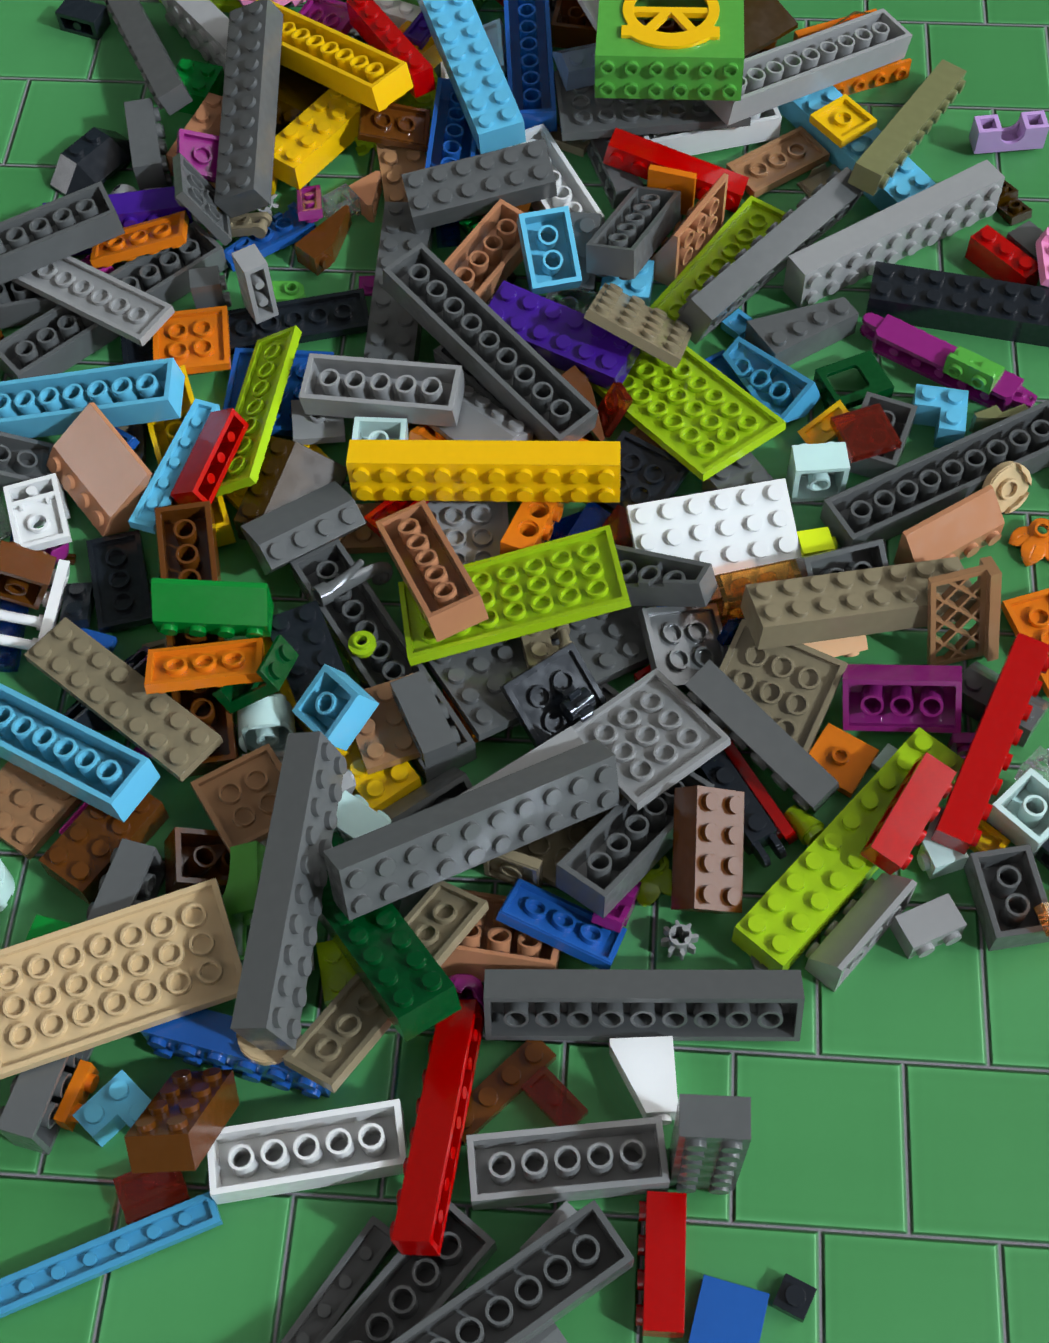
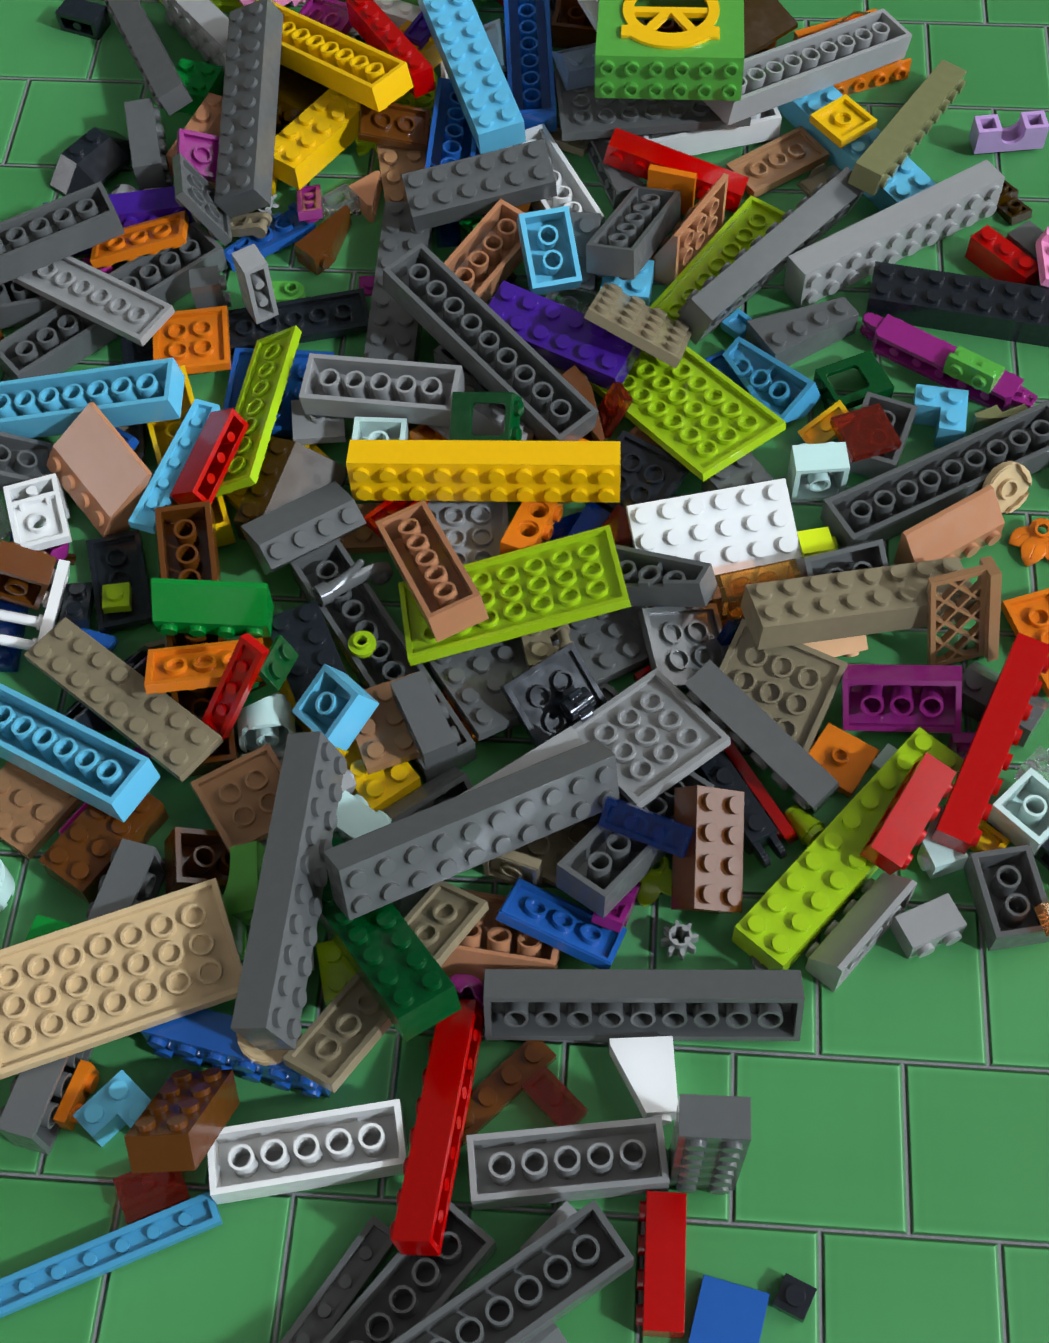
(116, 597): none -> lime plate
(235, 685): none -> red plate
(462, 415): none -> dark green window
(646, 826): none -> clear blue tile

